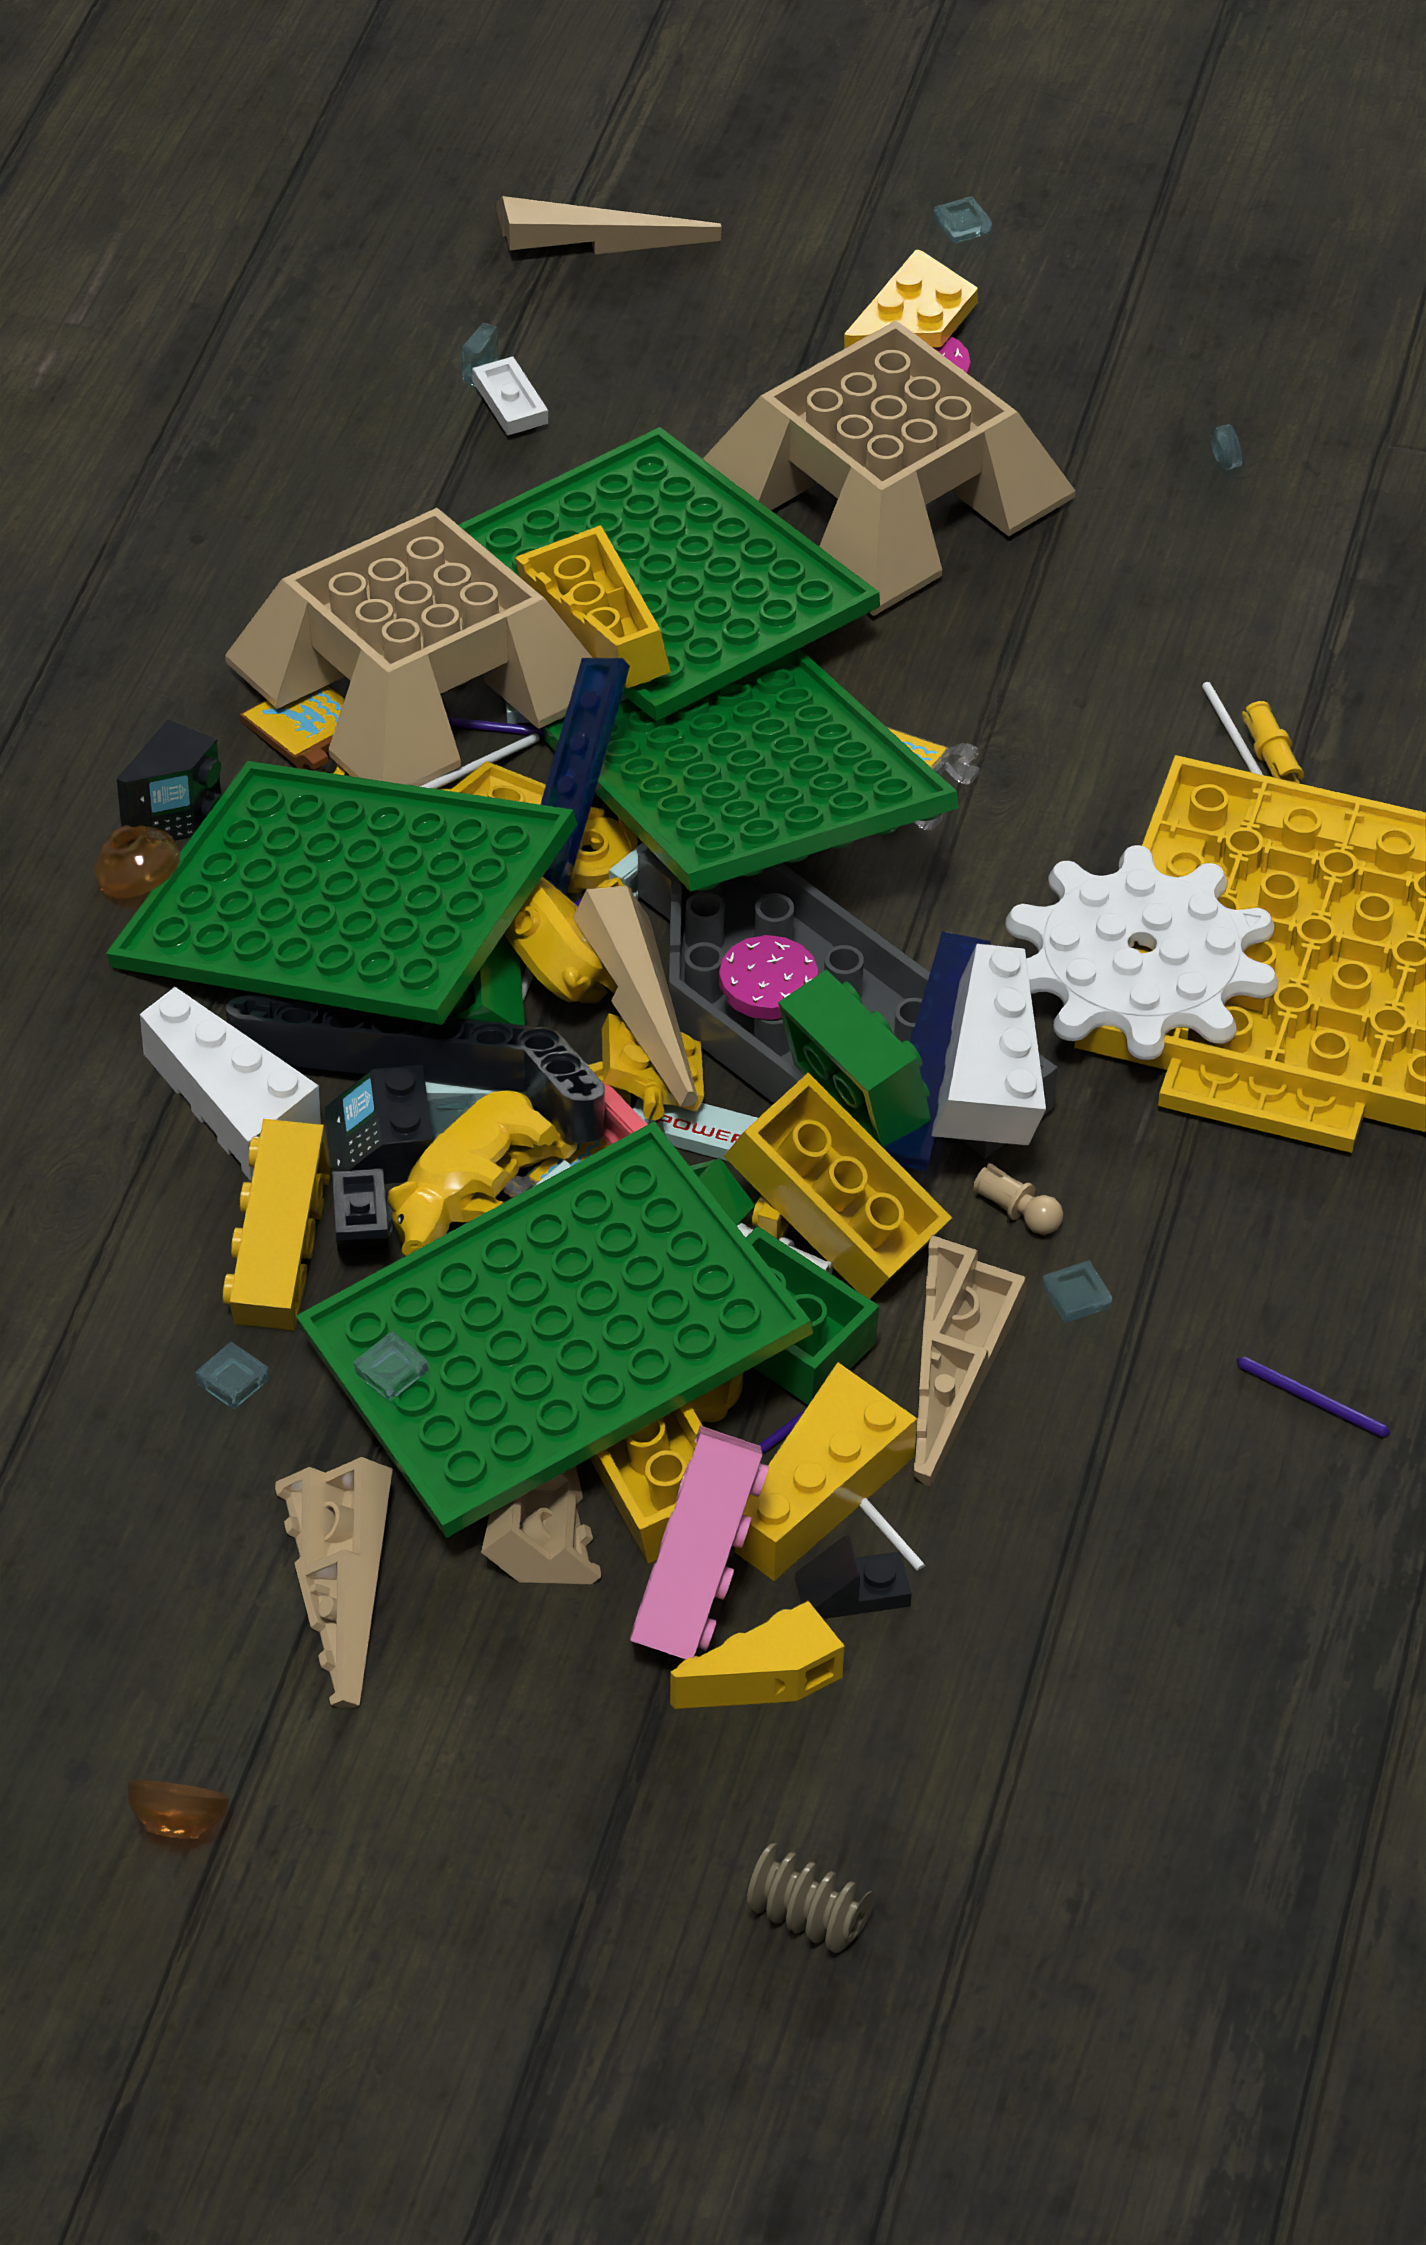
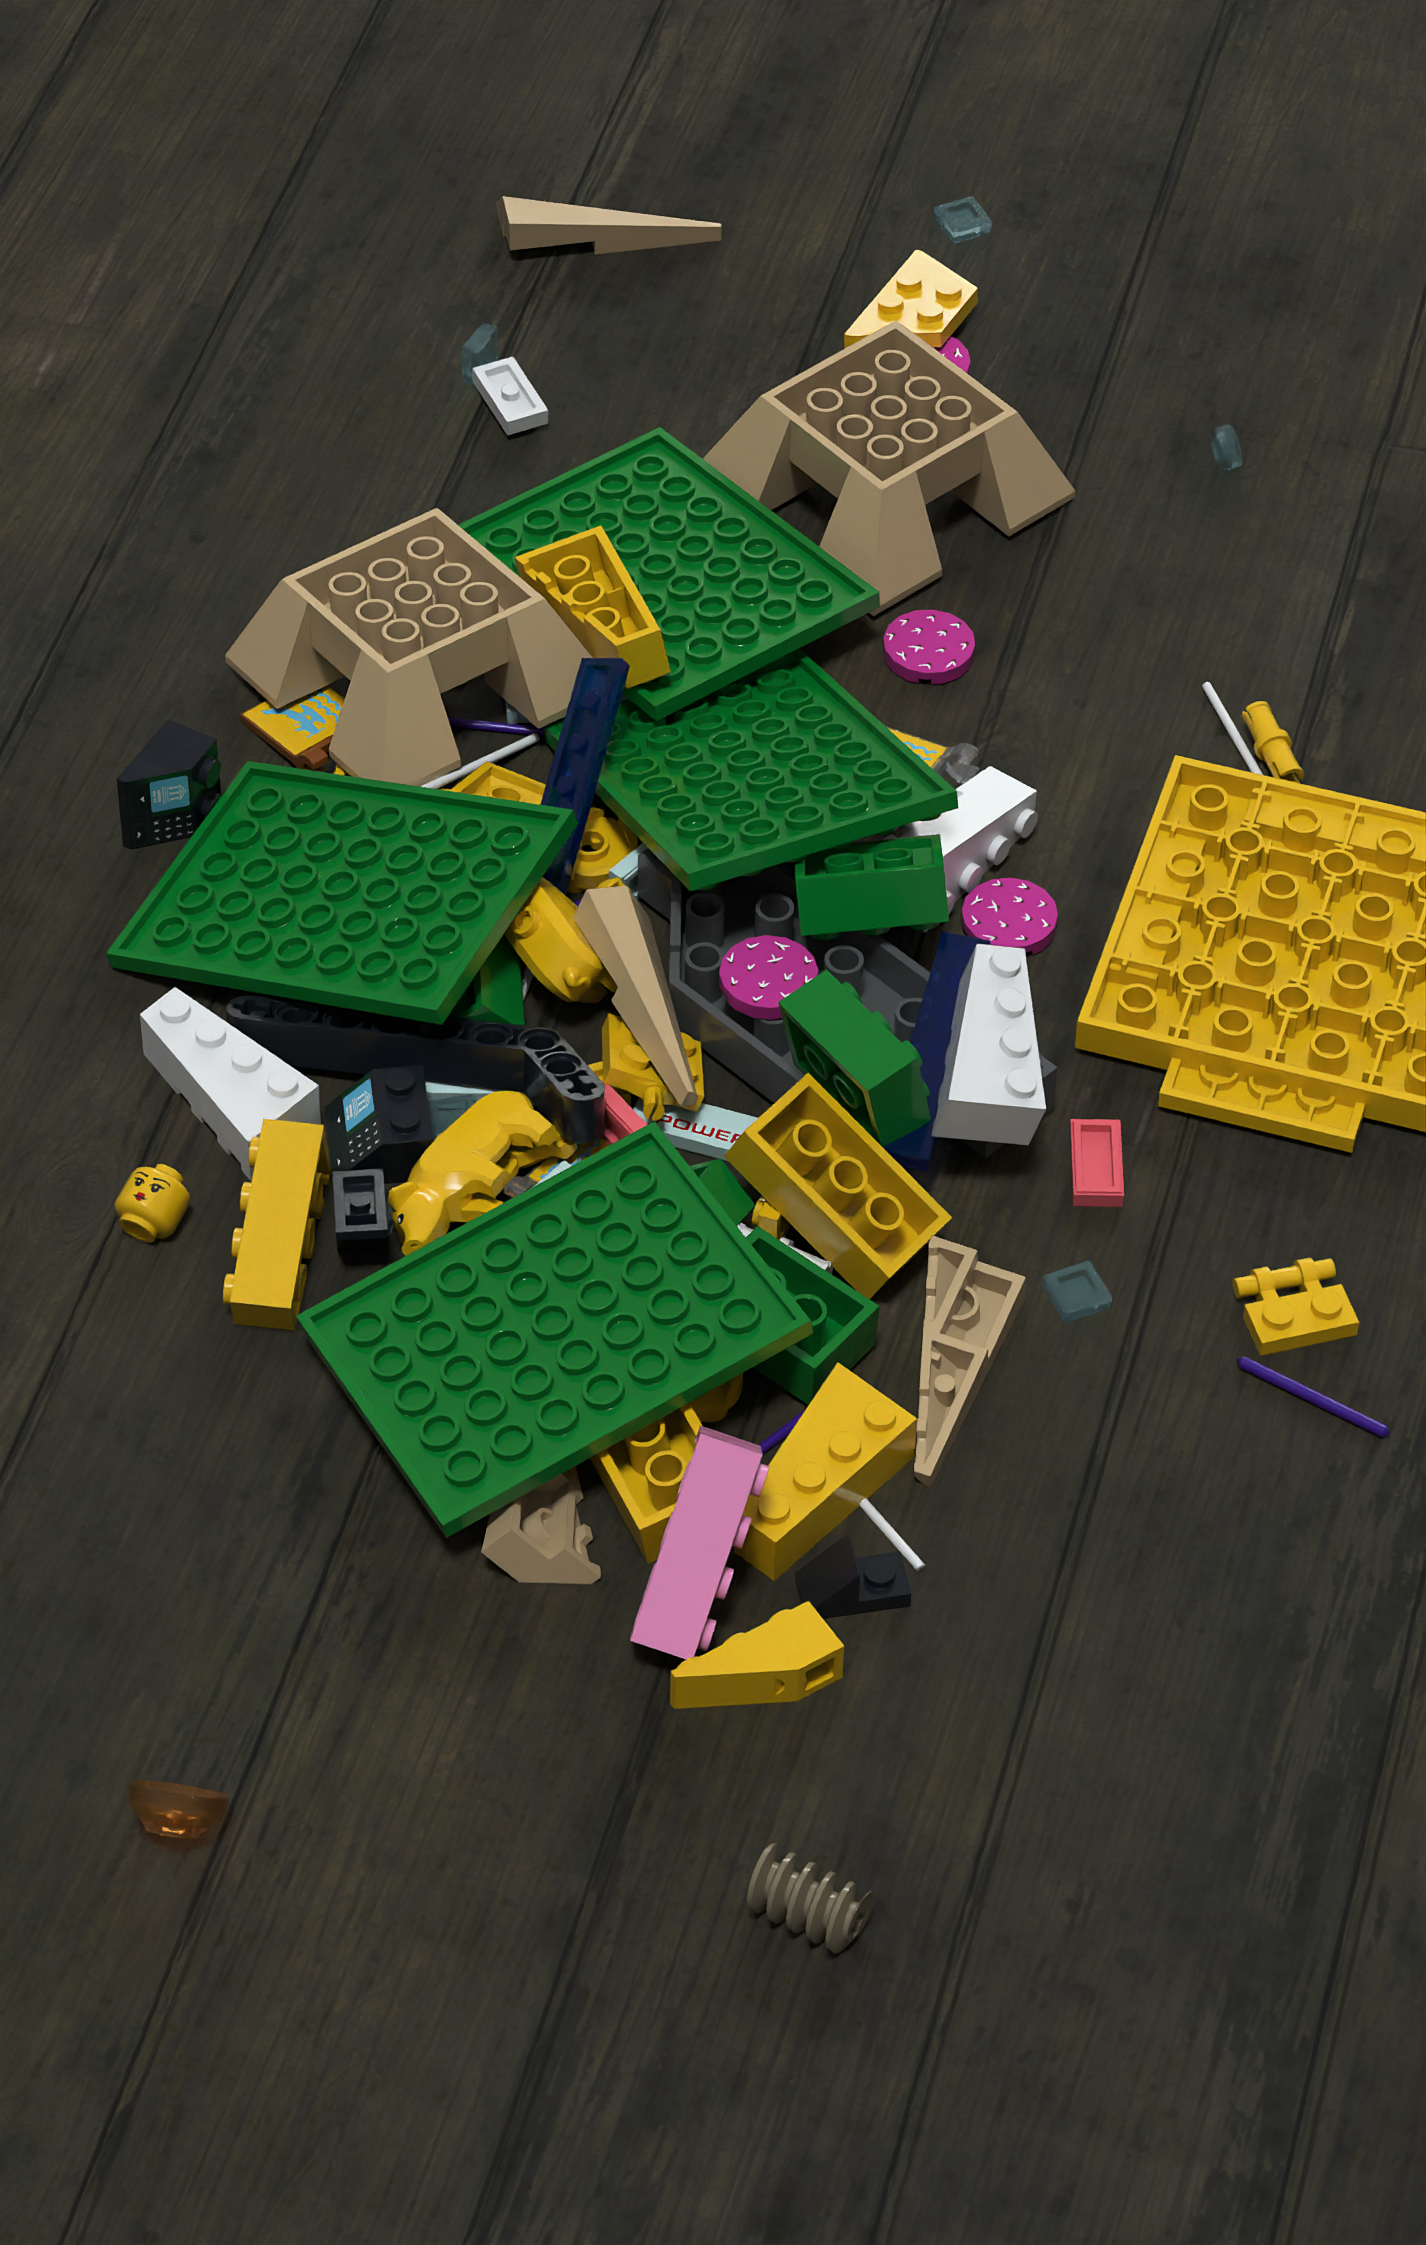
(135, 861): clear orange piece -> none
(152, 1203): none -> yellow head
(232, 1375): clear light blue tile -> none
(339, 1540): tan wedge -> none
(390, 1366): clear light blue tile -> none
(872, 887): none -> green slope
(928, 646): none -> dark pink tile
(979, 833): none -> white wedge
(1010, 914): none -> dark pink tile
(1041, 1213): tan pin -> none
(1096, 1163): none -> coral tile
(1105, 982): white plate -> none
(1299, 1318): none -> yellow plate

